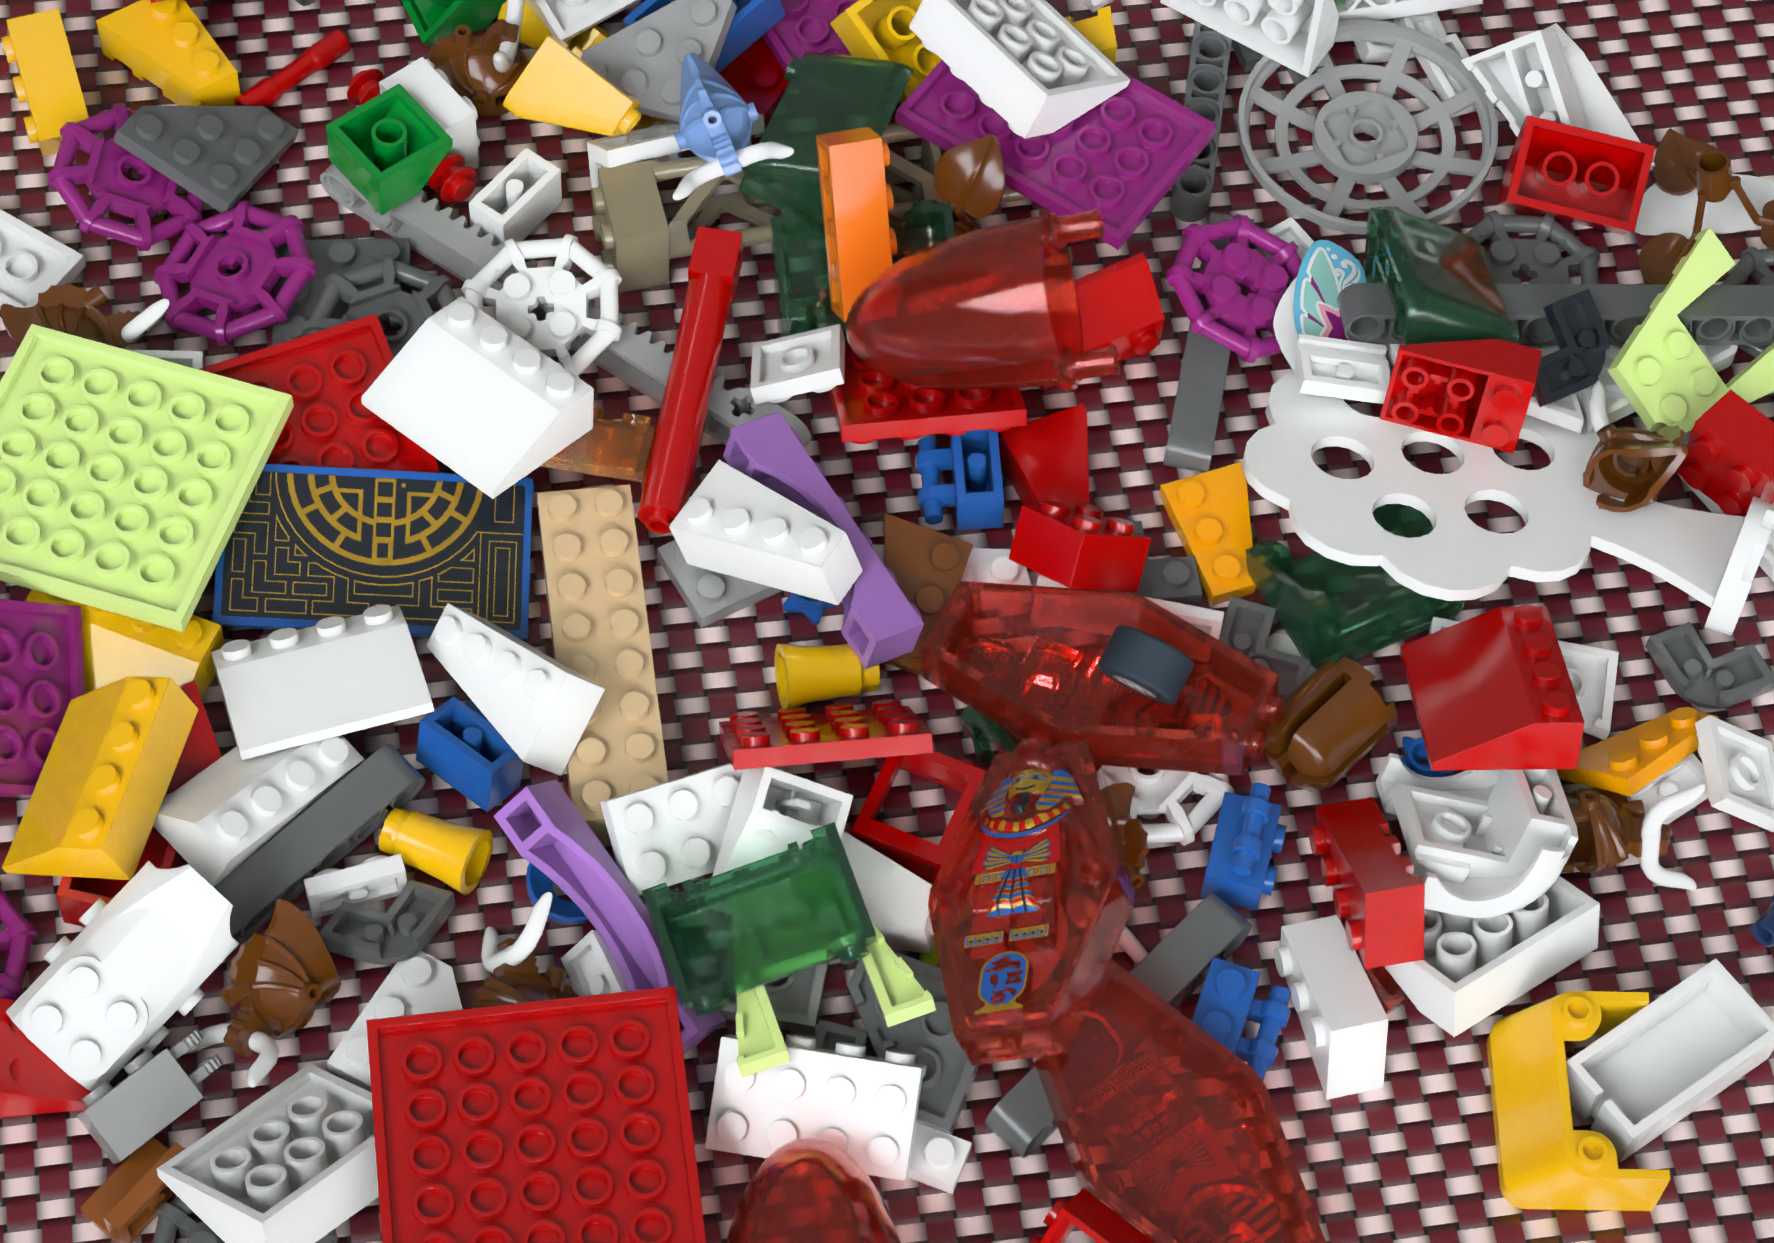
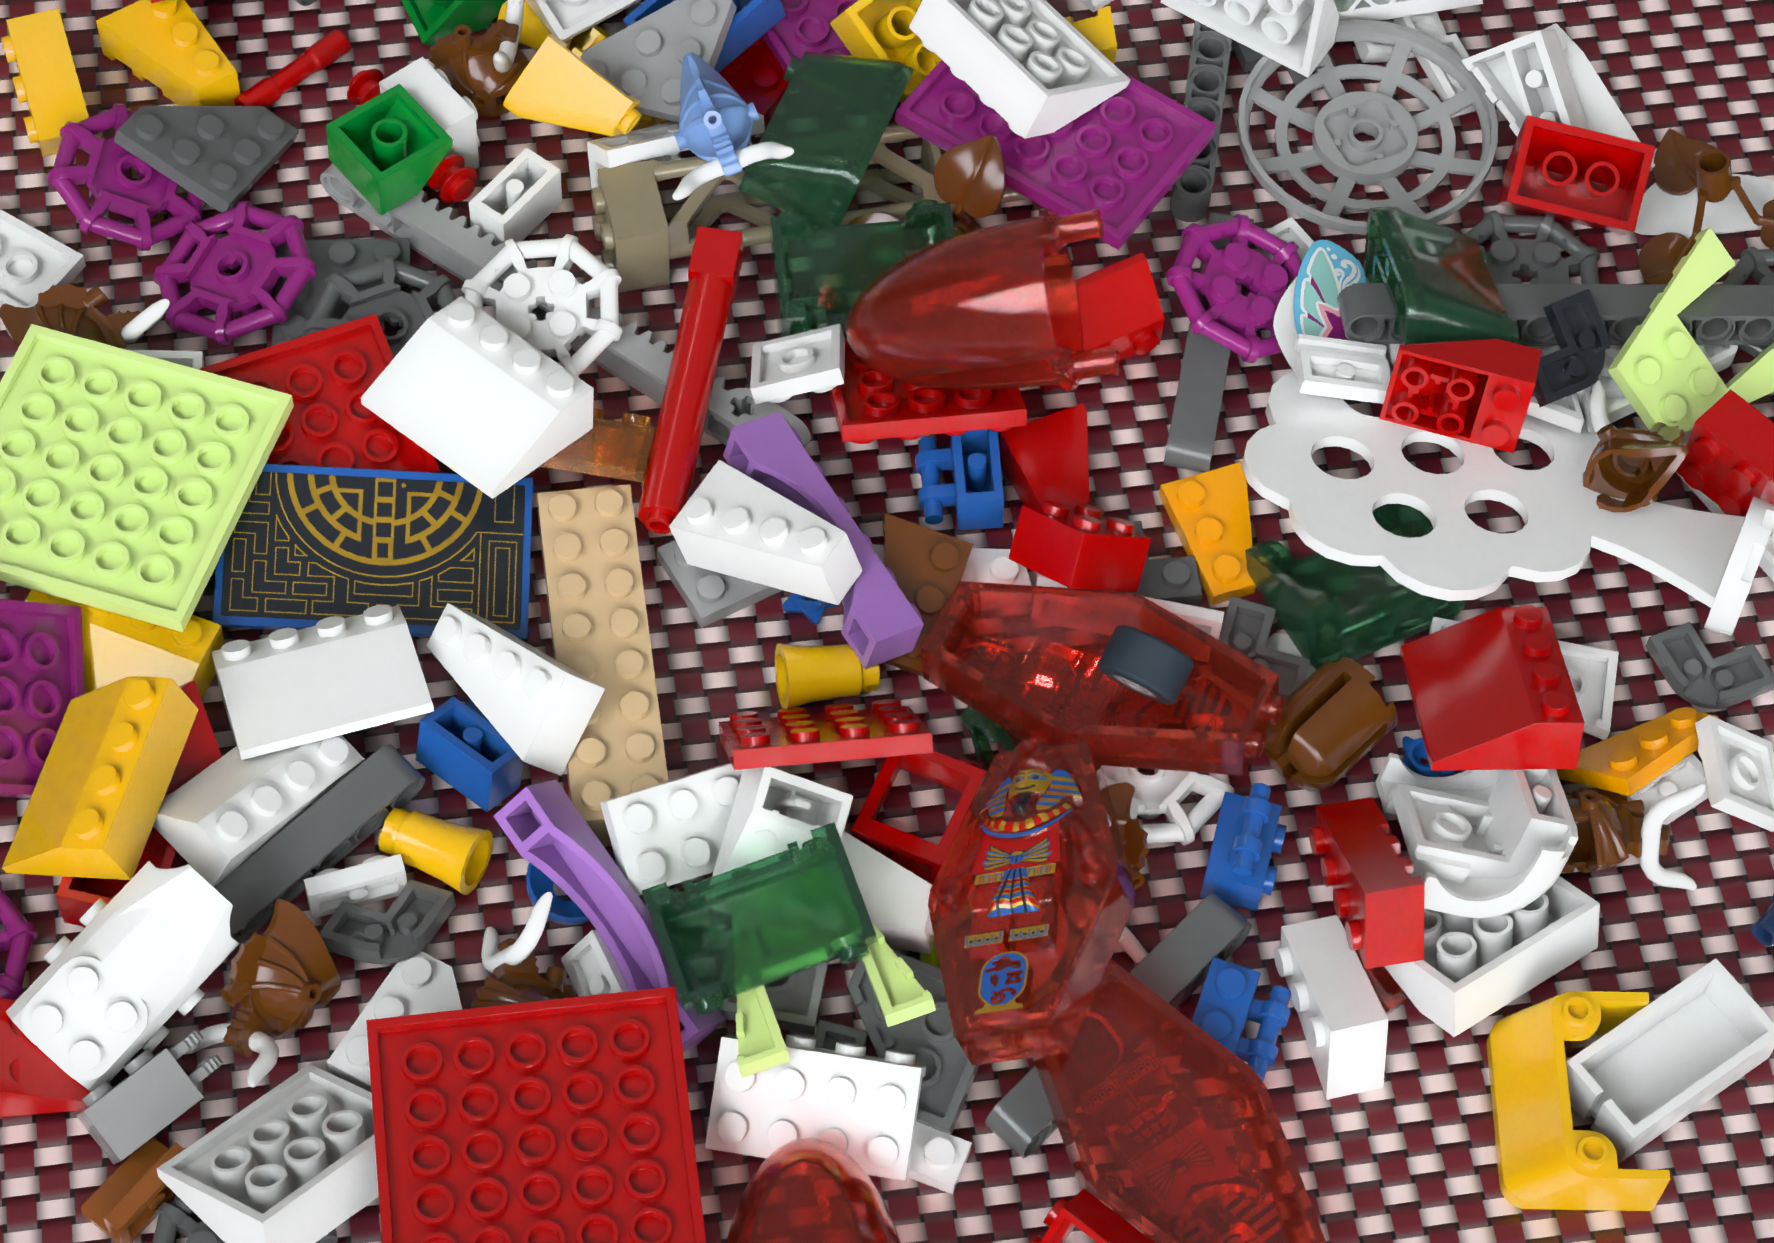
(855, 212): orange brick -> none

